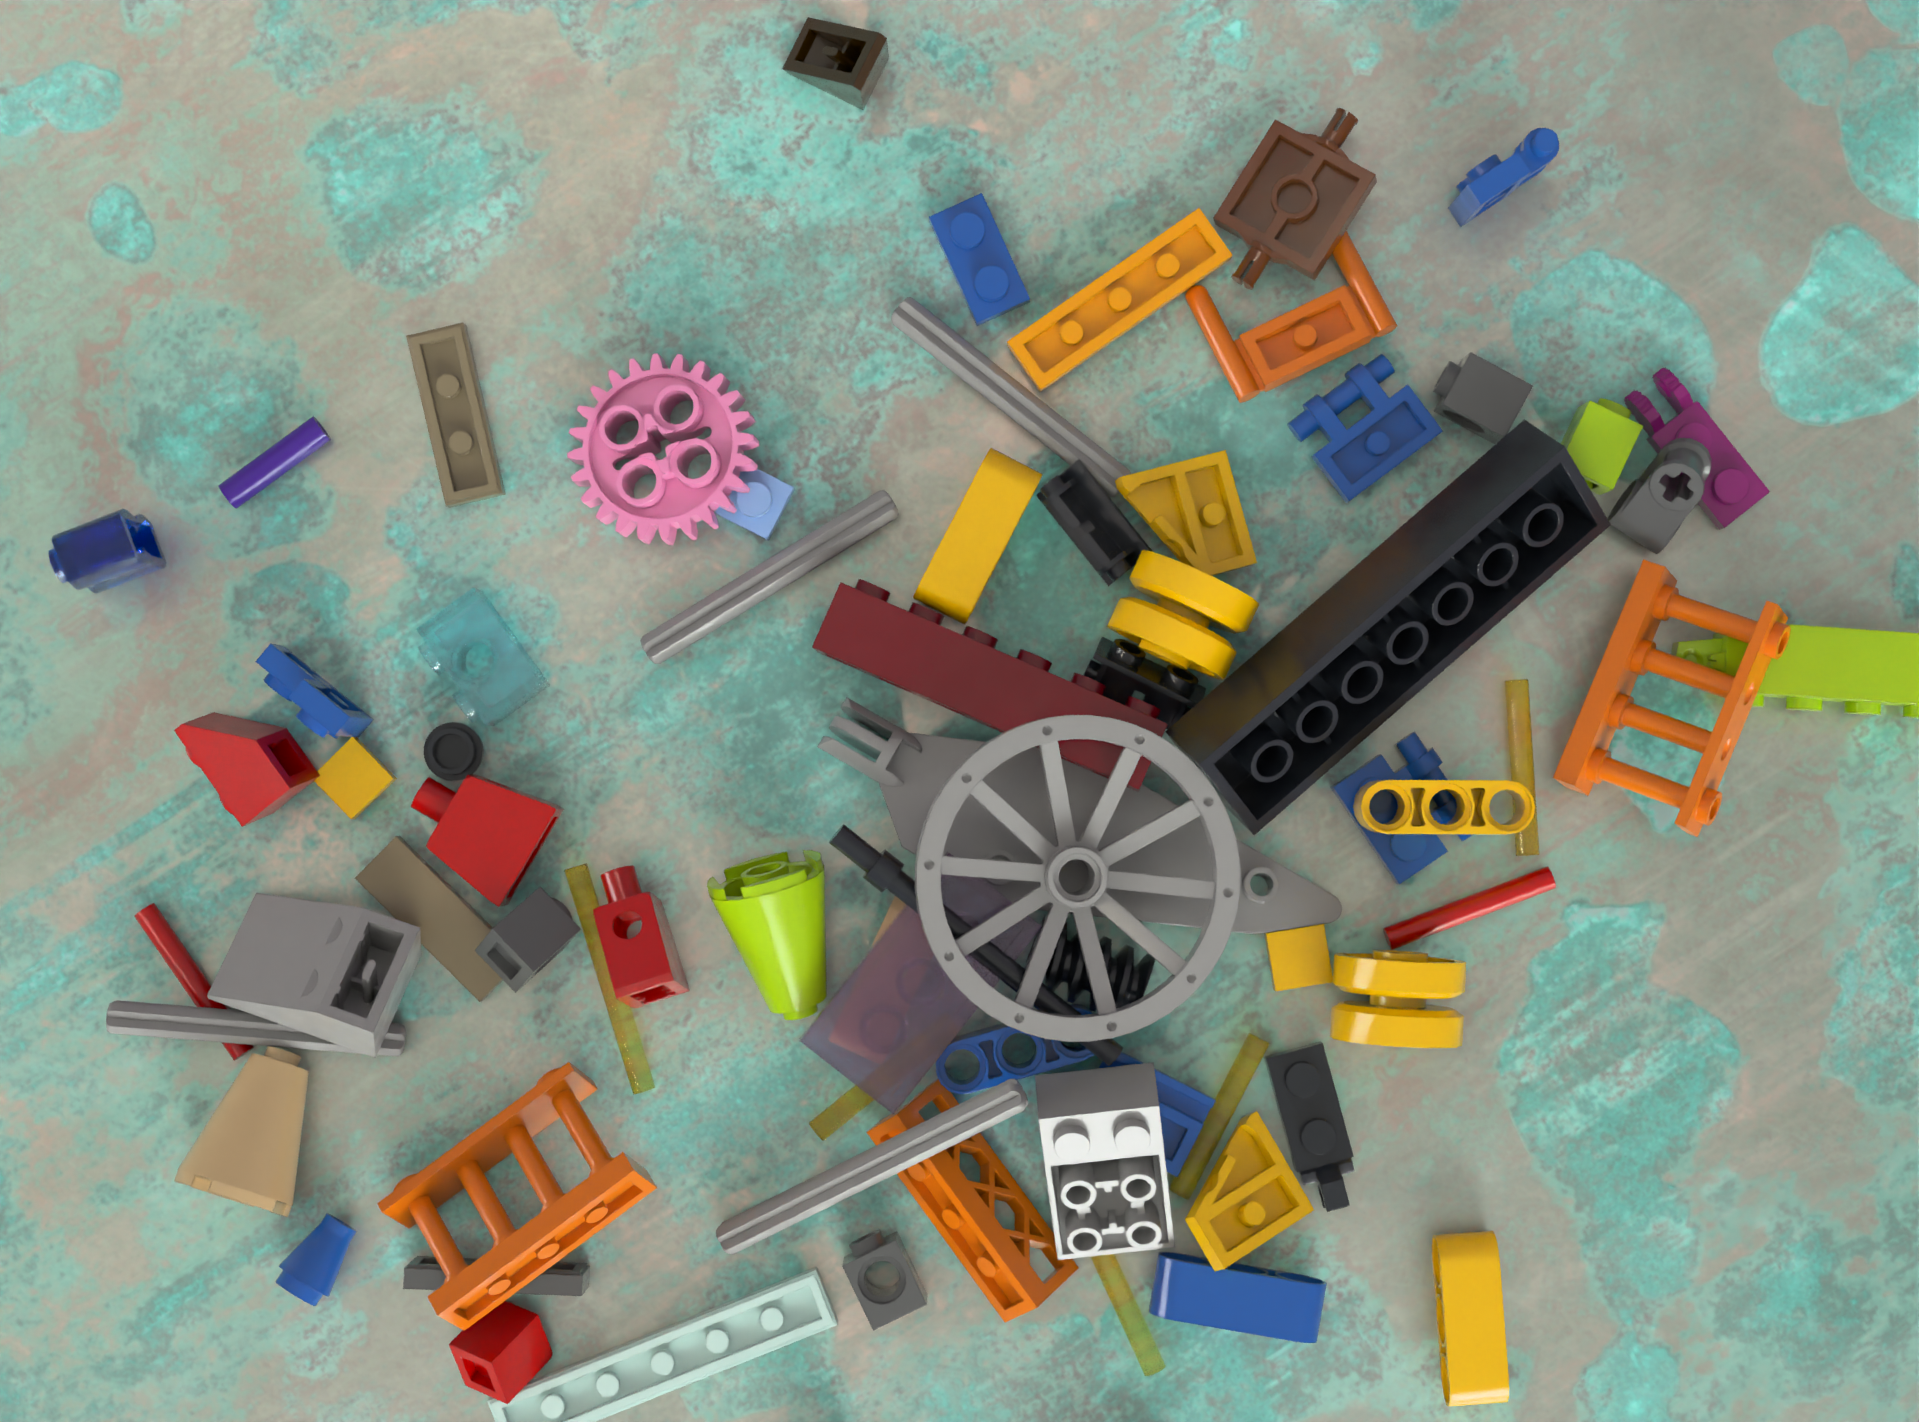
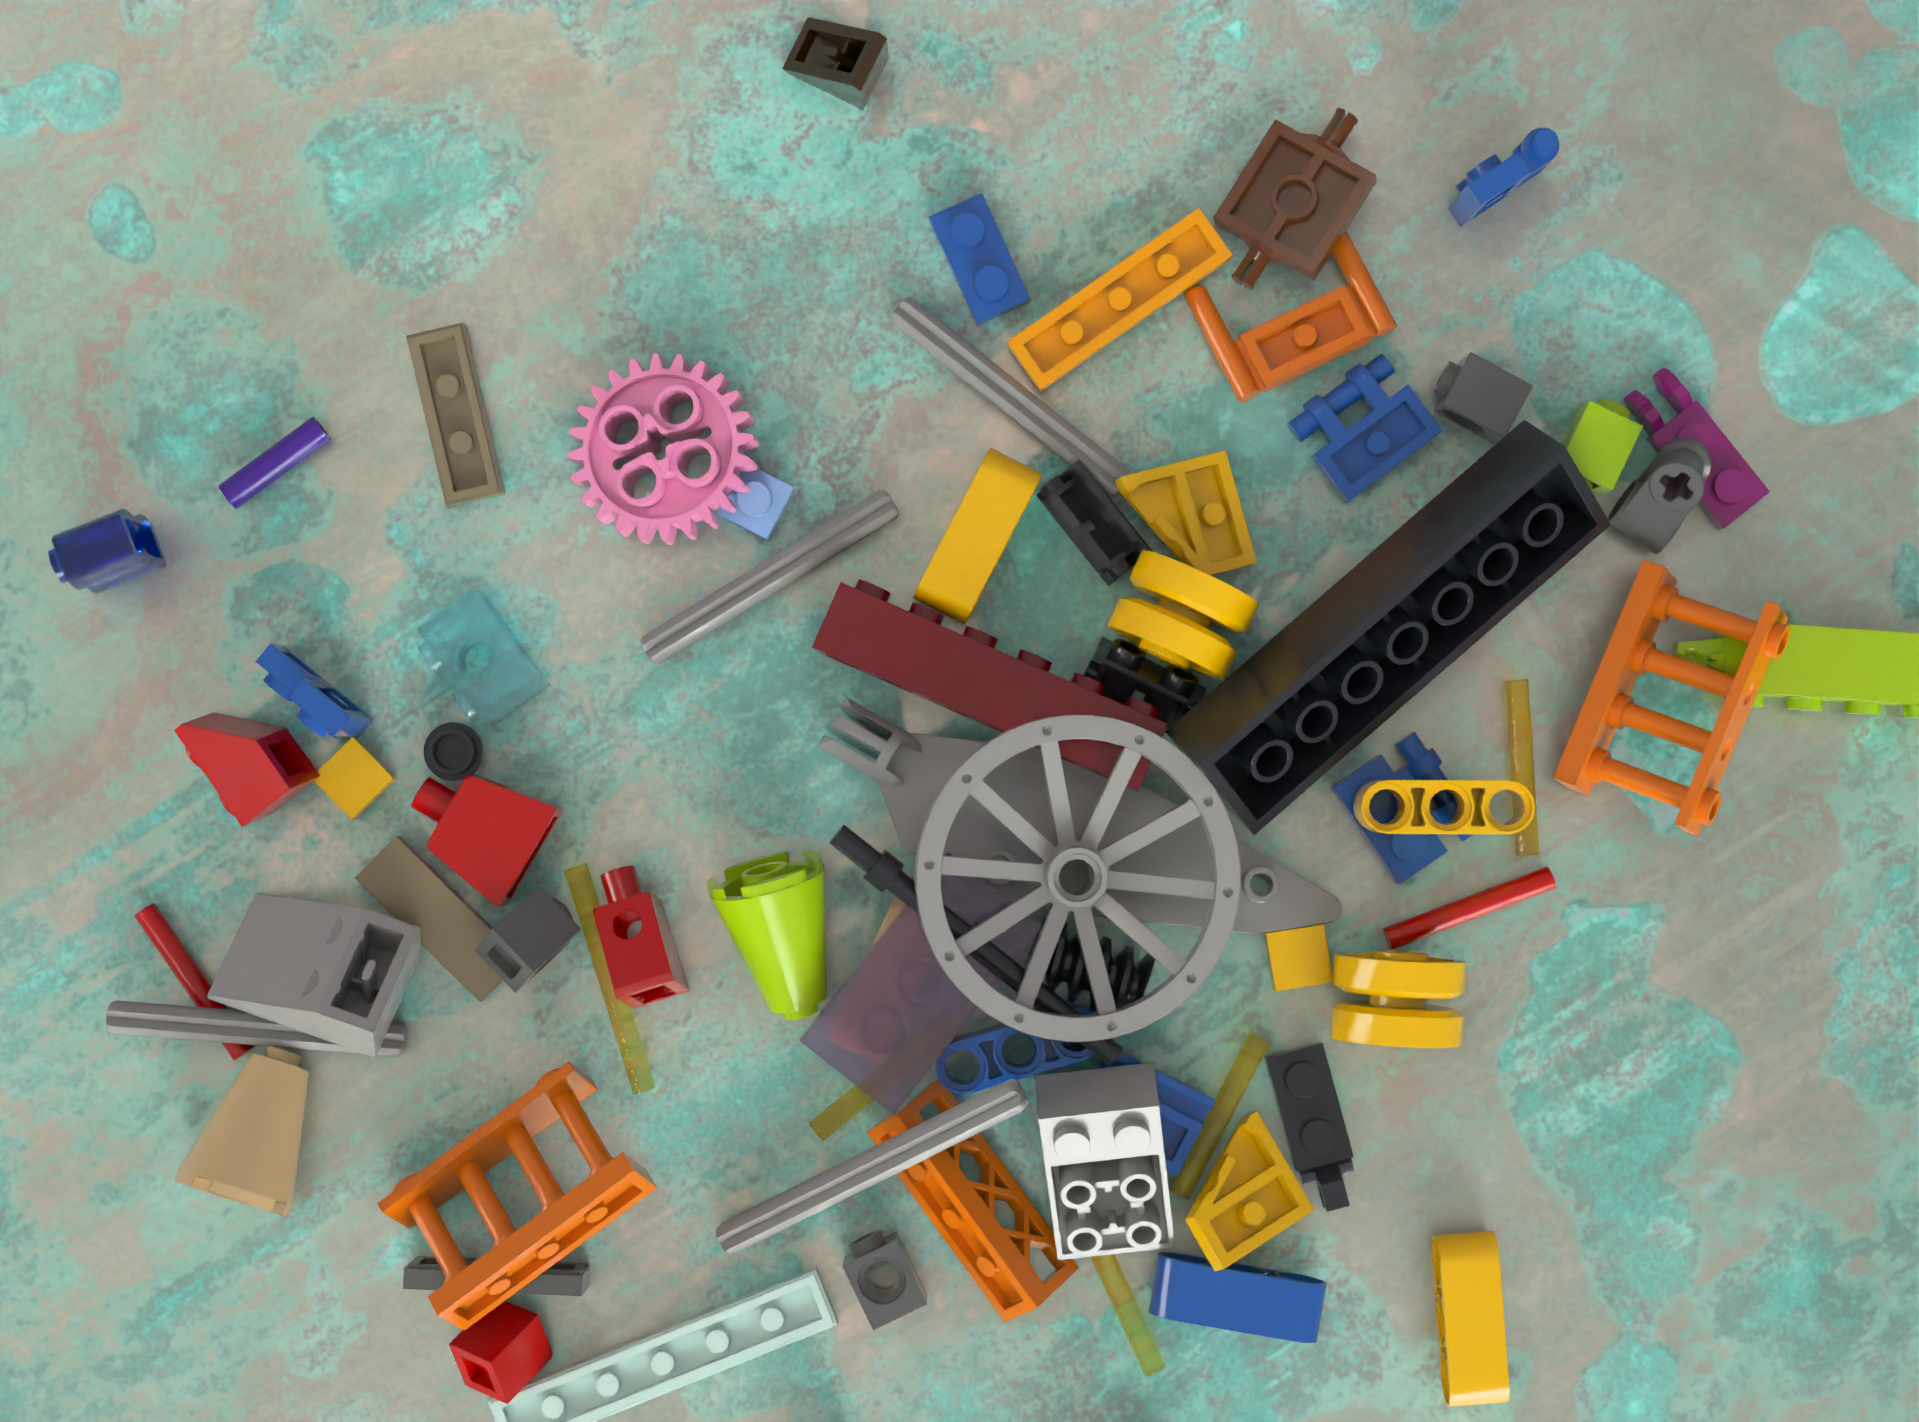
(316, 1261): blue cone -> none

